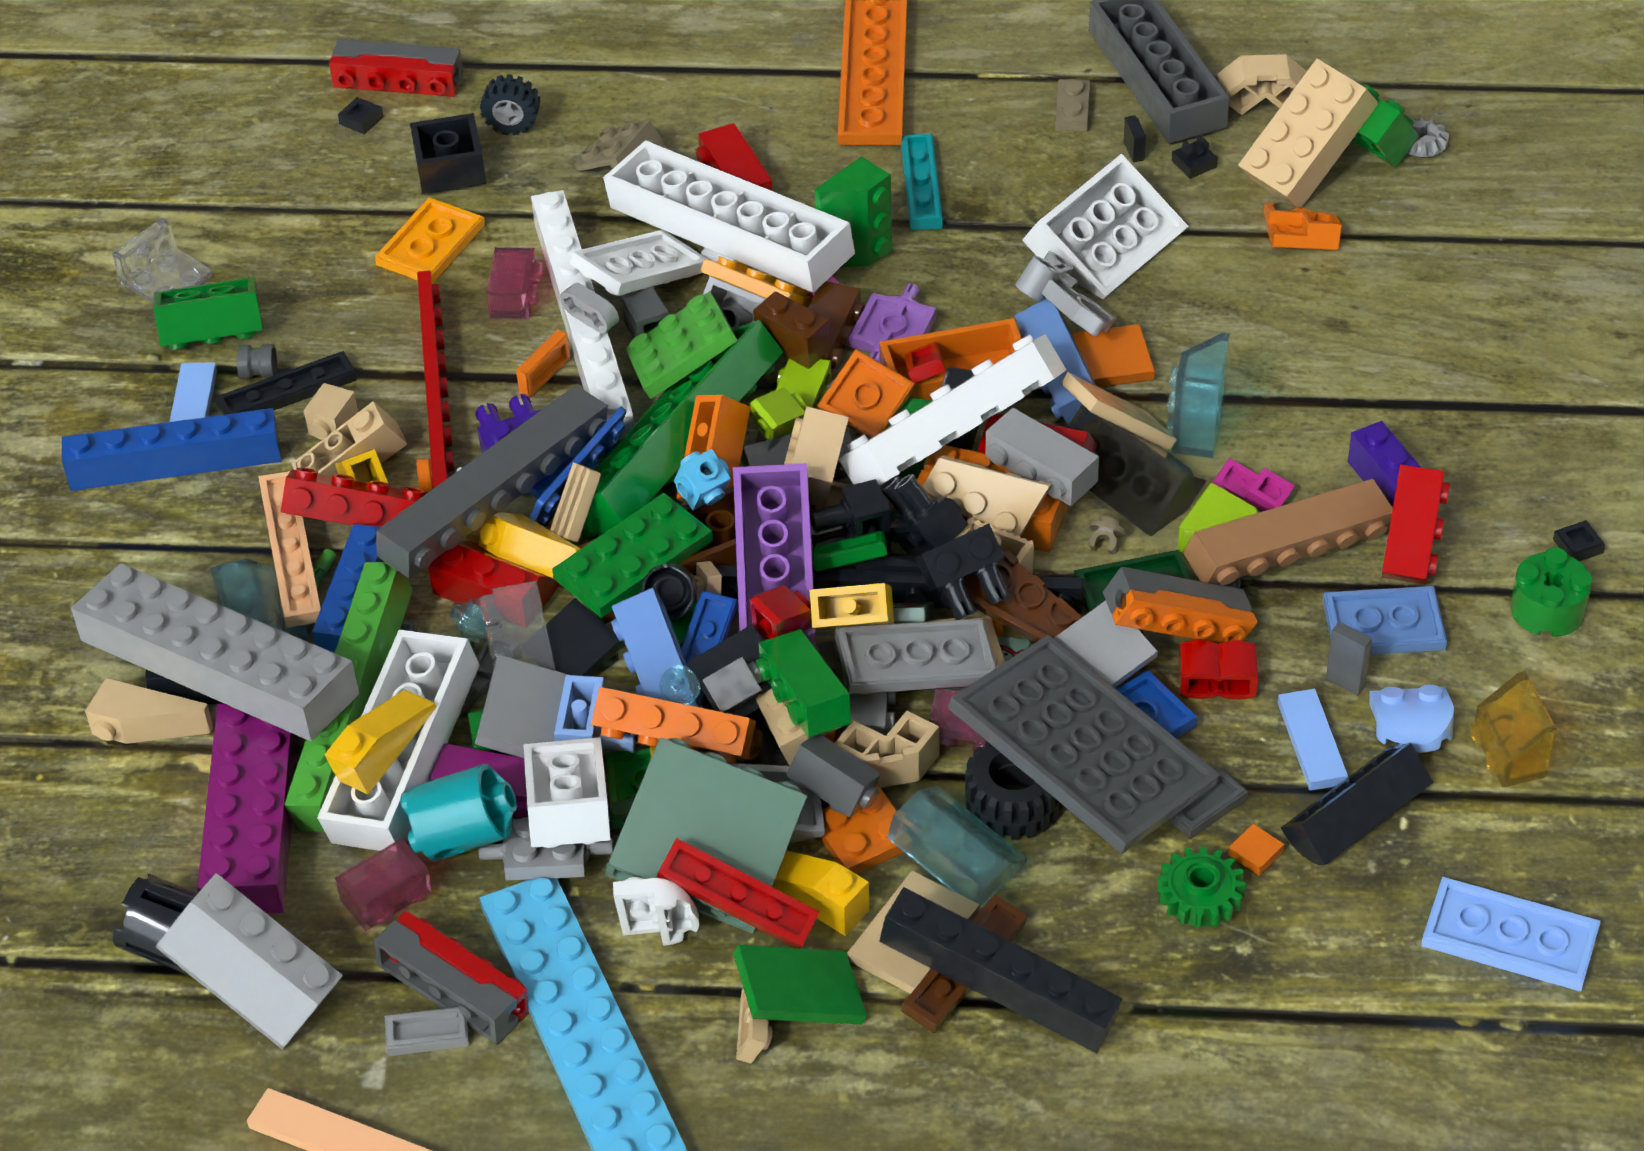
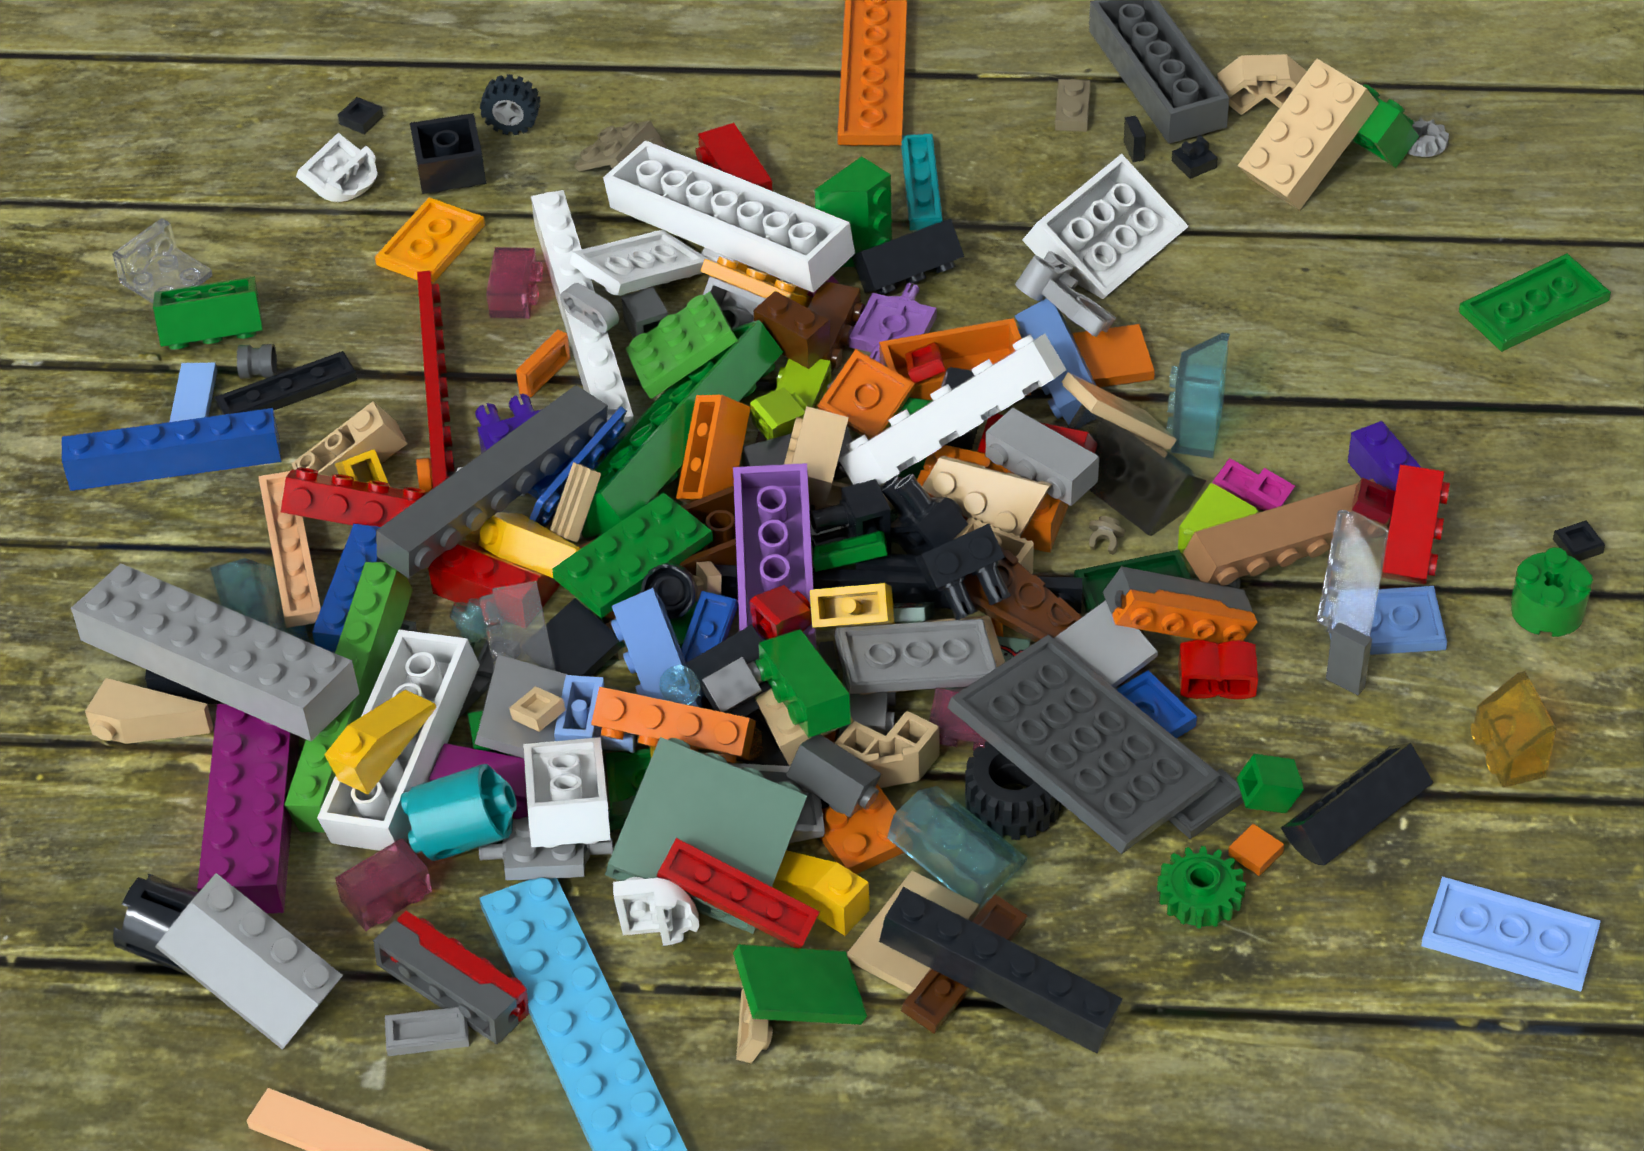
(323, 565): bright green pin -> none
(329, 410): tan brick -> none
(339, 170): none -> white slope
(396, 67): red piece -> none
(537, 709): none -> tan plate
(702, 479): medium azure brick -> none
(908, 257): none -> black brick
(1270, 783): none -> green brick
(1302, 228): orange slope -> none
(1312, 739): light blue tile -> none
(1353, 572): none -> clear windscreen
(1373, 501): none -> dark red plate
(1413, 716): light blue slope -> none
(1534, 302): none -> green tile

